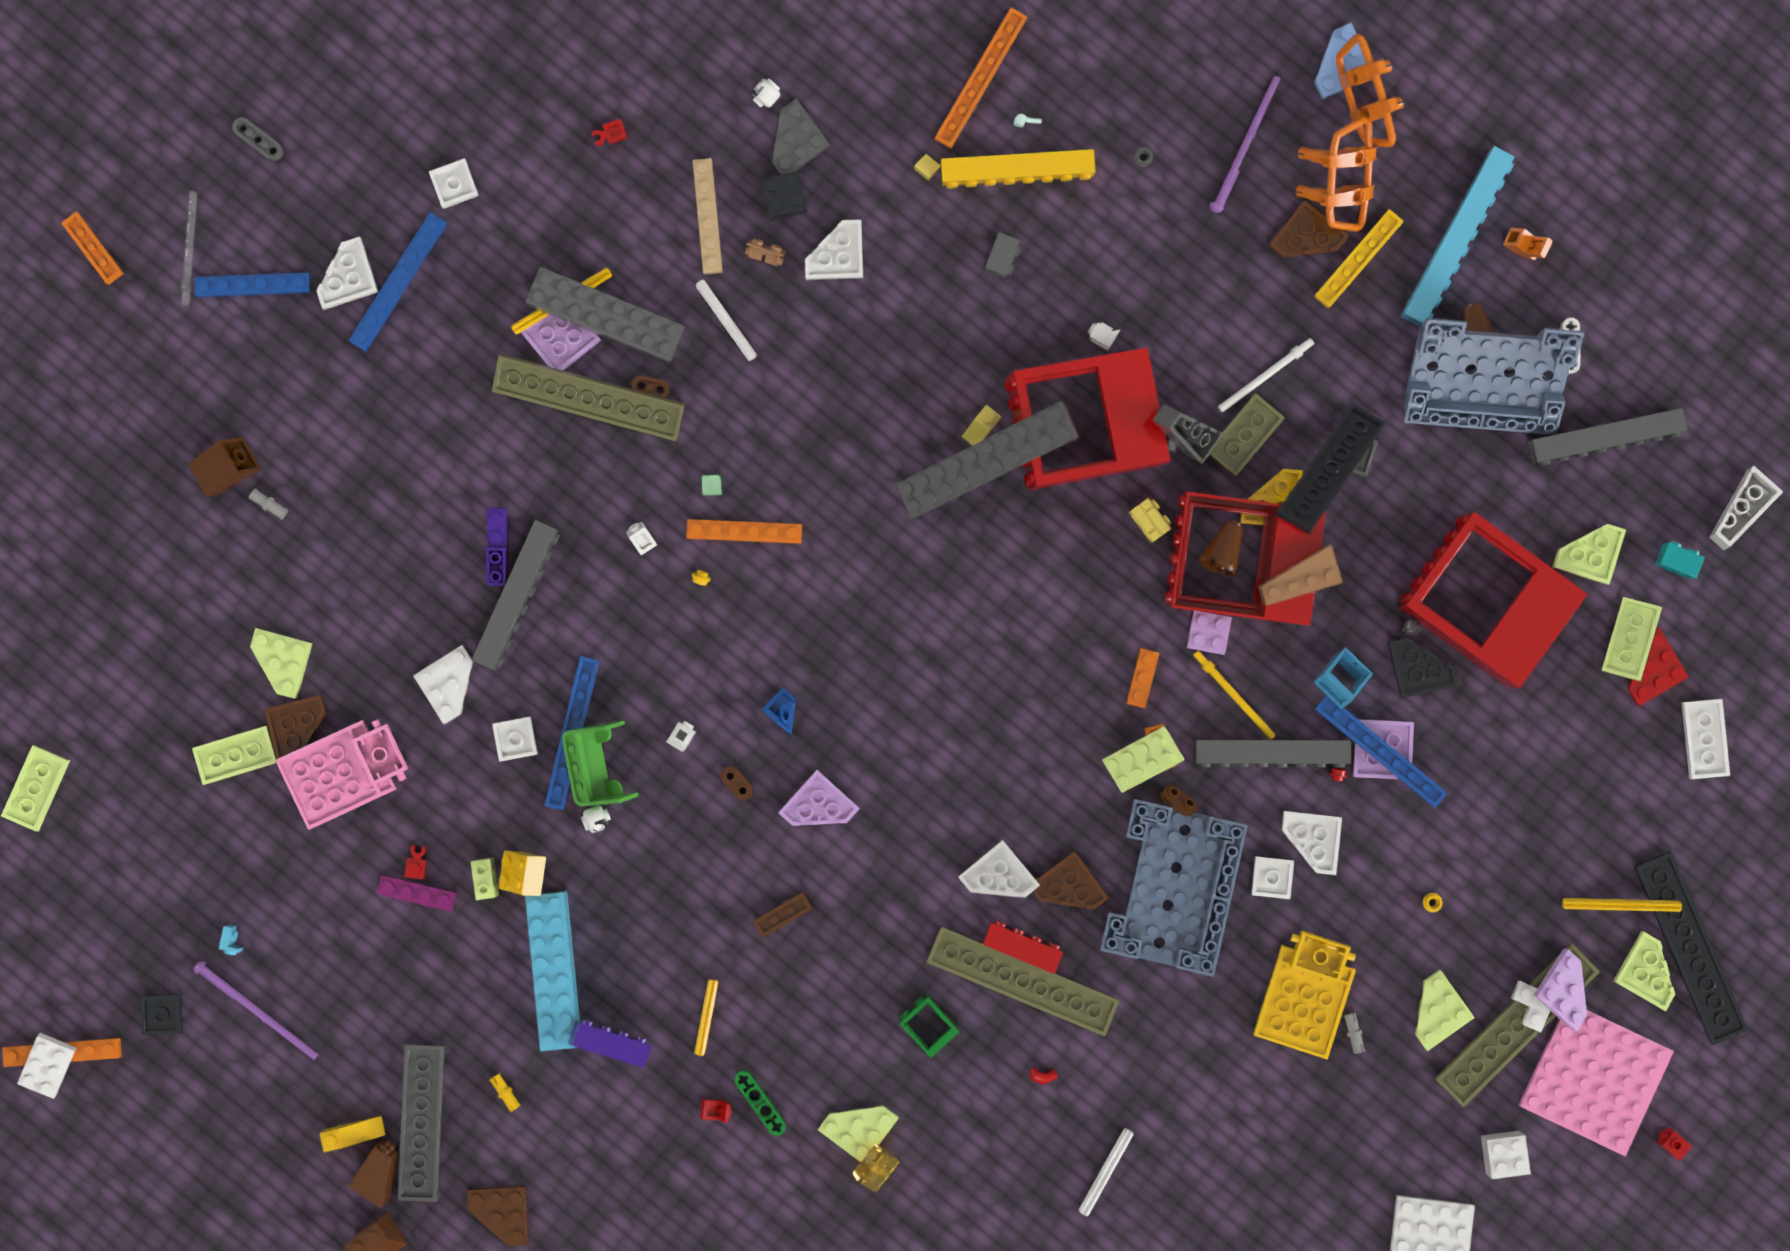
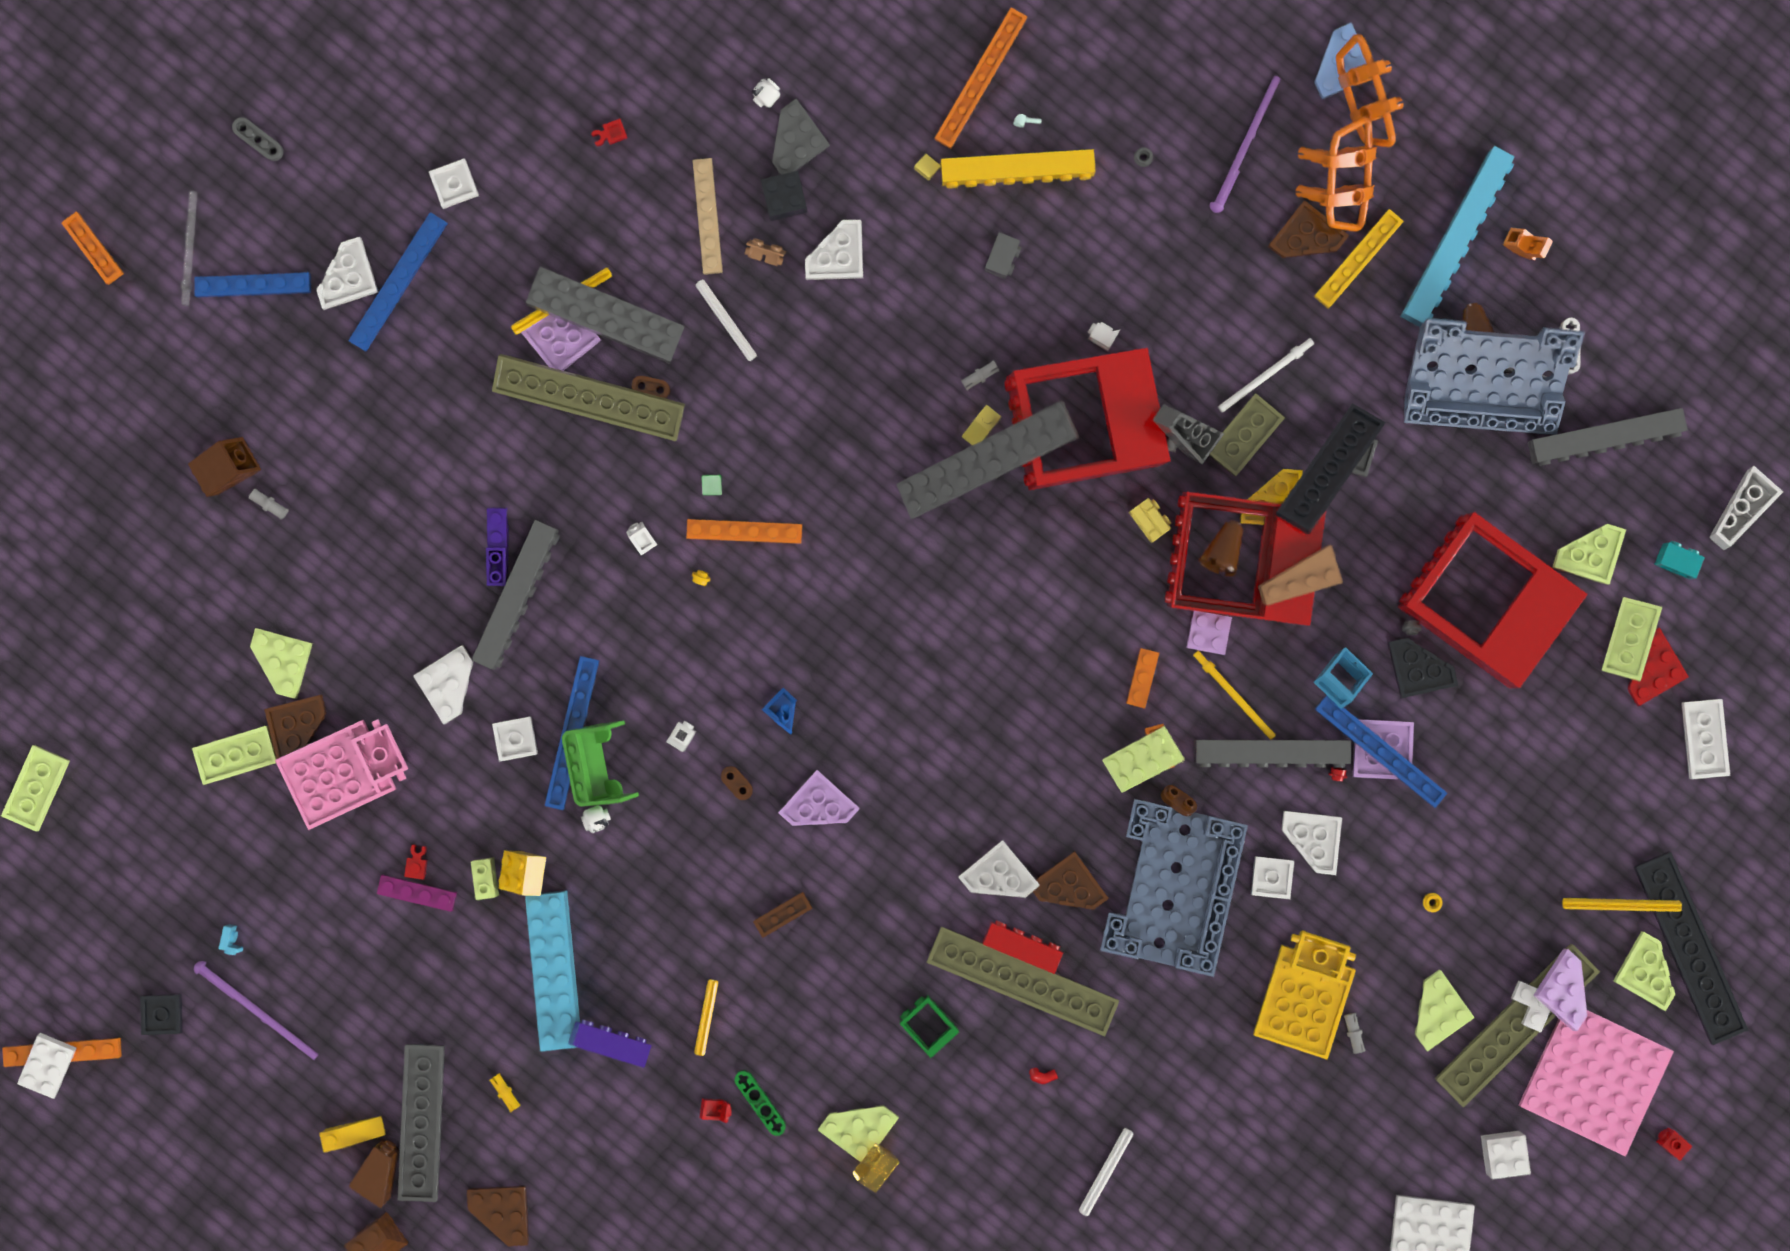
(980, 375): none -> light grey pin

